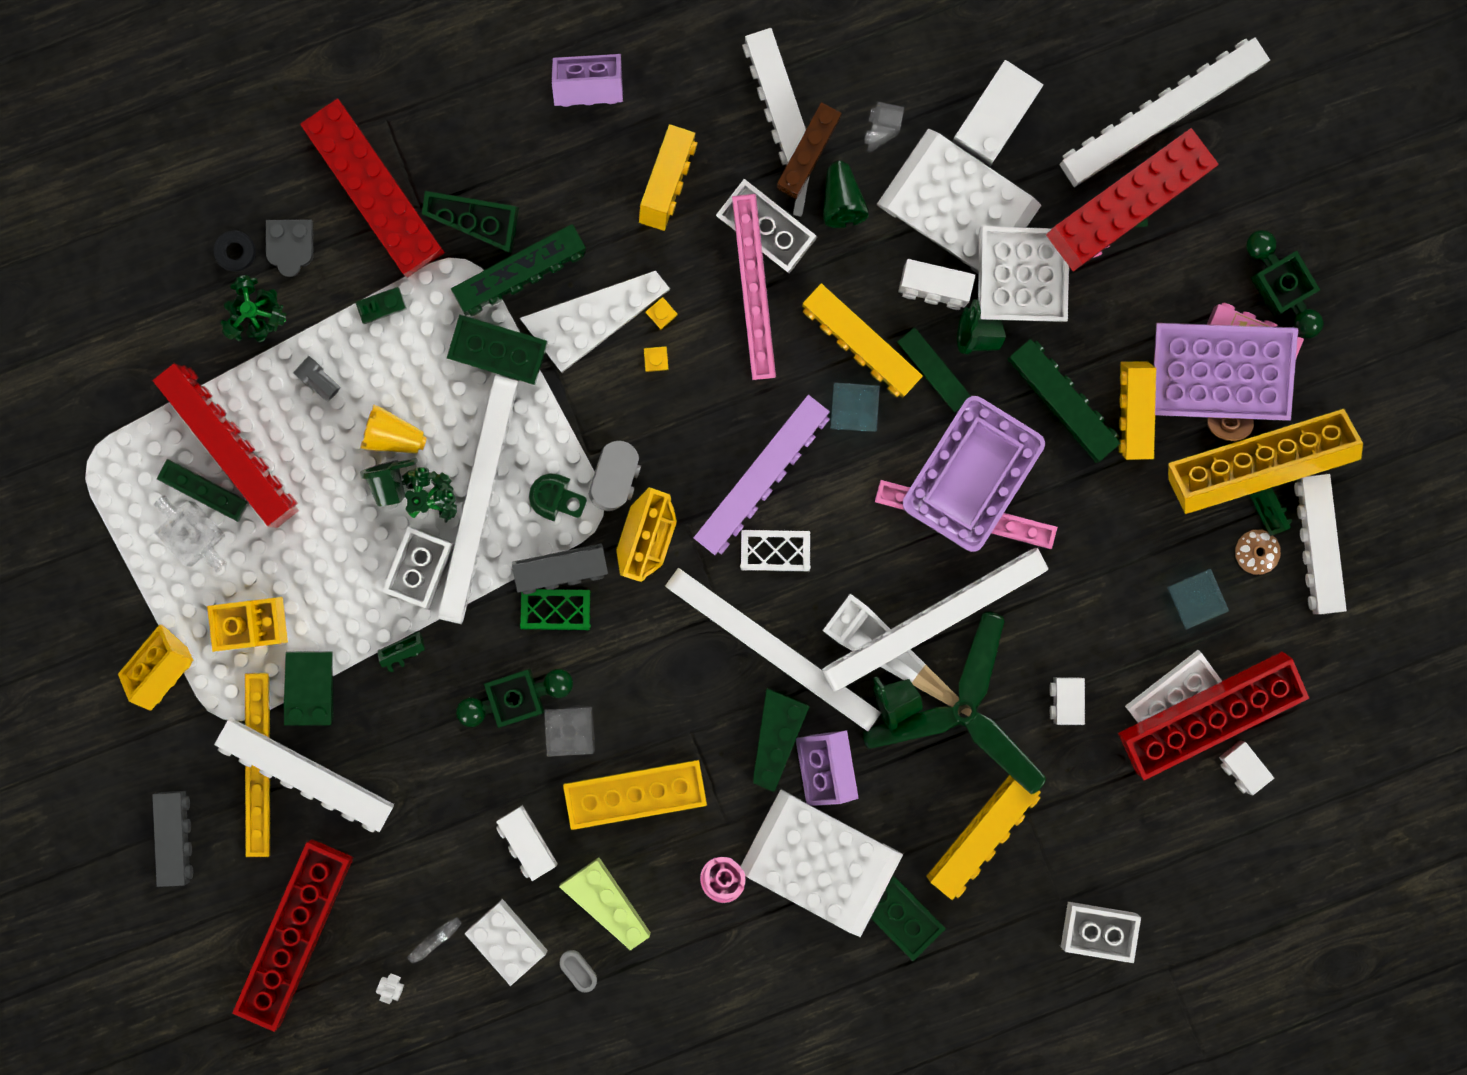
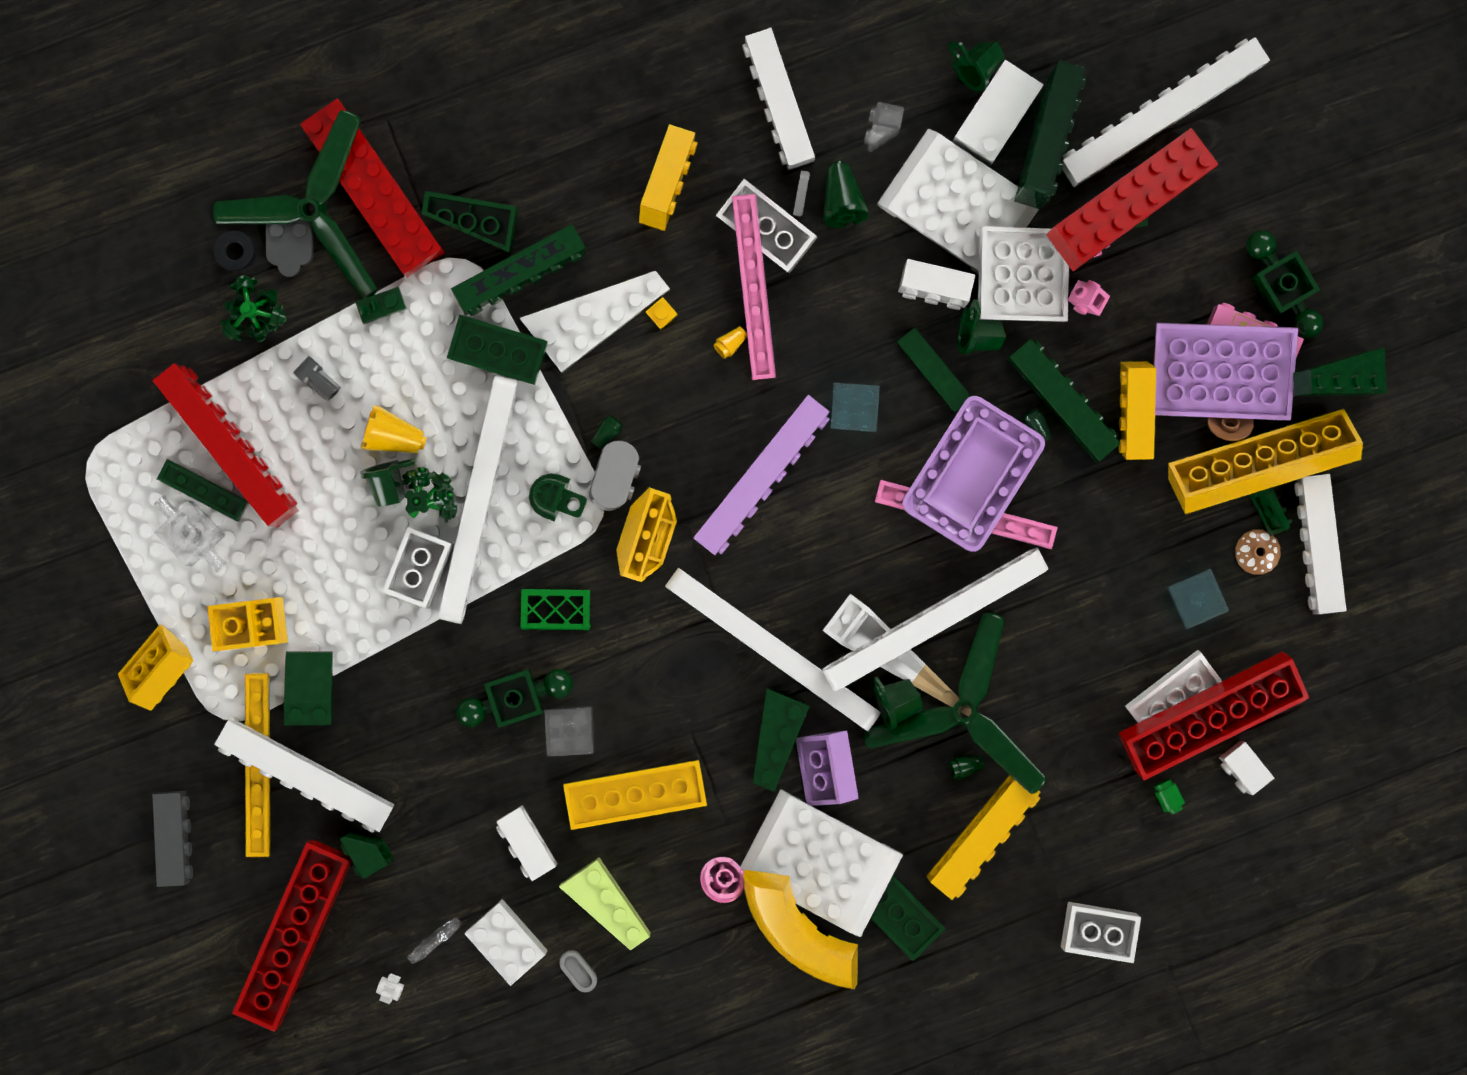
(320, 187): none -> dark green piece
(366, 852): none -> dark green slope
(400, 650): dark green plate -> none
(559, 568): dark grey brick -> none
(587, 80): lavender slope -> none
(607, 431): none -> dark green cone
(656, 359): yellow plate -> none
(730, 342): none -> yellow cone
(764, 534): white window -> none
(794, 934): none -> yellow brick
(809, 150): reddish brown brick -> none
(861, 340): yellow brick -> none
(964, 766): none -> dark green cone
(977, 64): none -> dark green container
(1036, 421): none -> clear green cone
(1050, 135): none -> clear green brick
(1068, 701): white brick -> none
(1088, 298): none -> bright pink brick
(1169, 796): none -> green brick
(1350, 376): none -> dark green wedge

